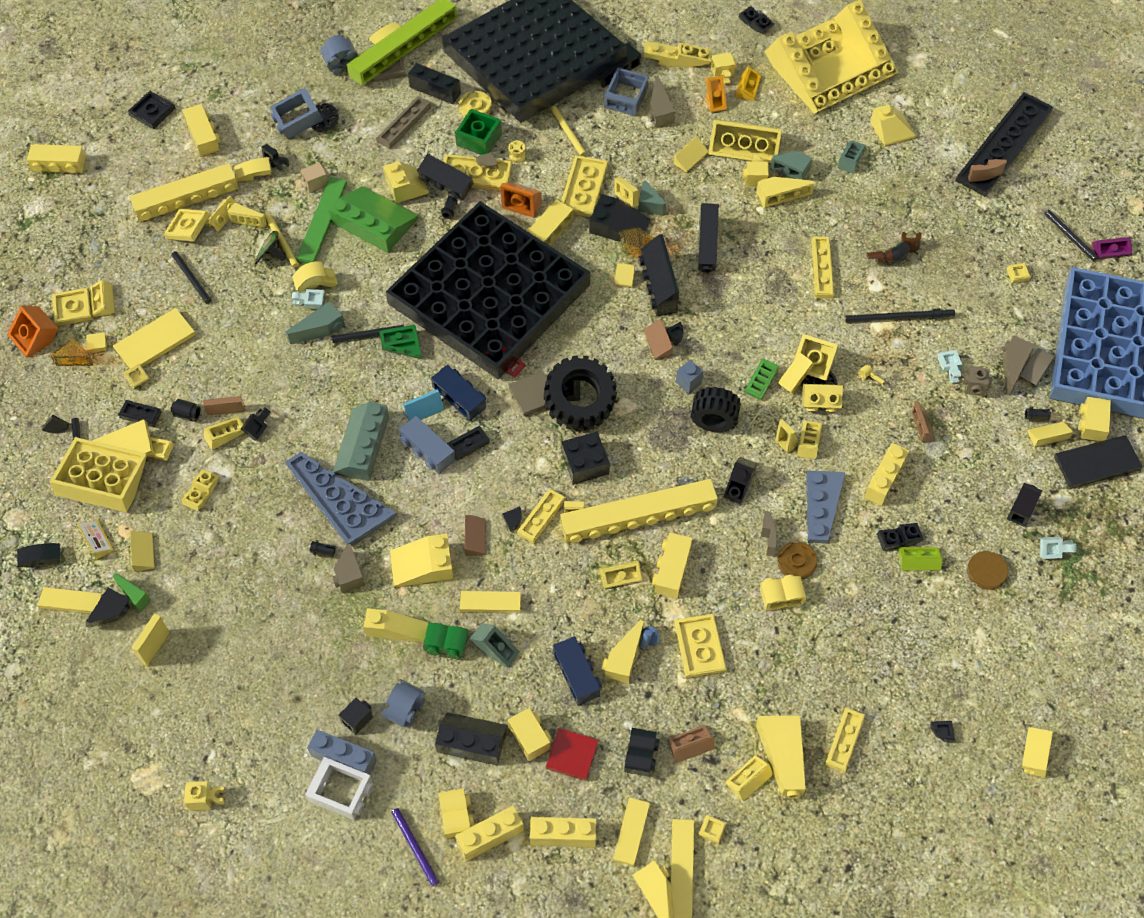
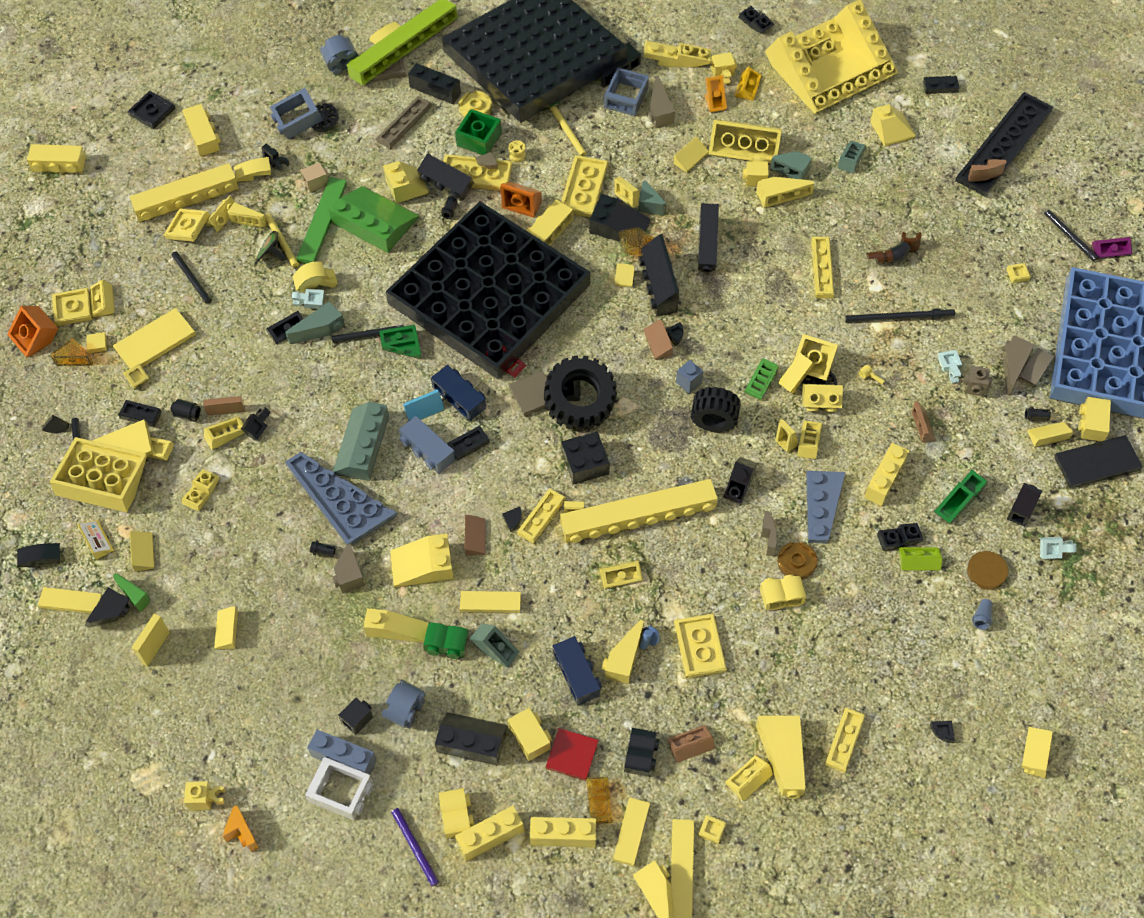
(226, 628): none -> light yellow slope
(238, 828): none -> light orange slope
(277, 330): none -> black slope
(599, 799): none -> clear yellow slope
(672, 565): light yellow brick -> none
(941, 84): none -> black plate
(961, 497): none -> green slope
(983, 616): none -> sand blue cone

